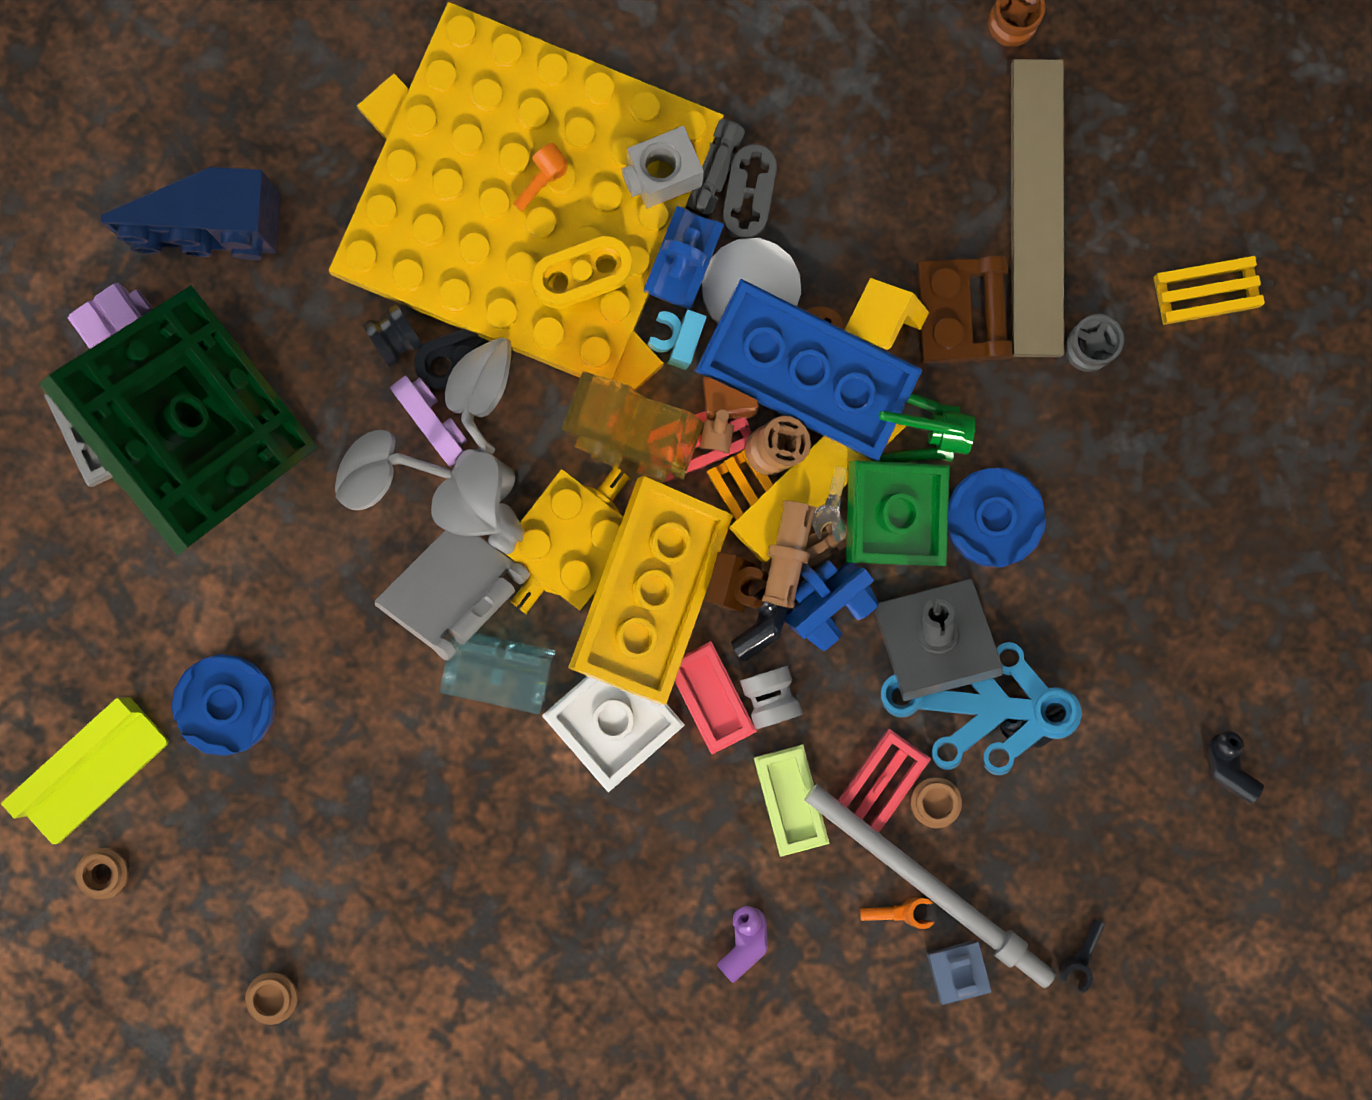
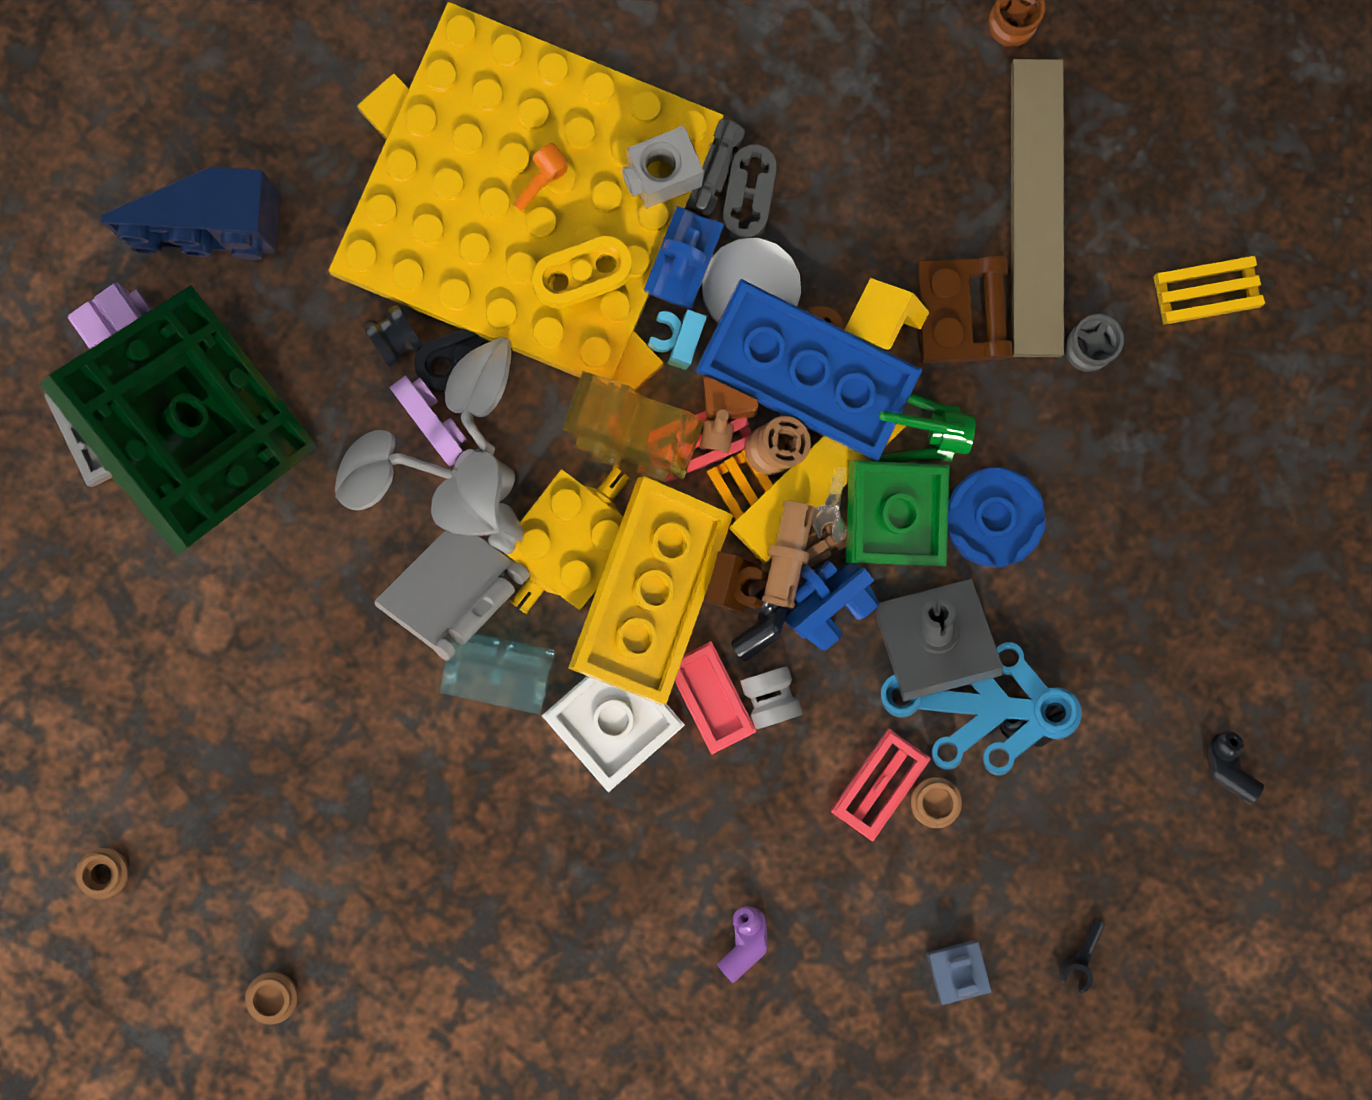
(87, 770): neon yellow panel -> none
(223, 704): blue tile -> none
(785, 783): yellowish green tile -> none
(898, 913): orange hand -> none
(1006, 945): light grey bar -> none

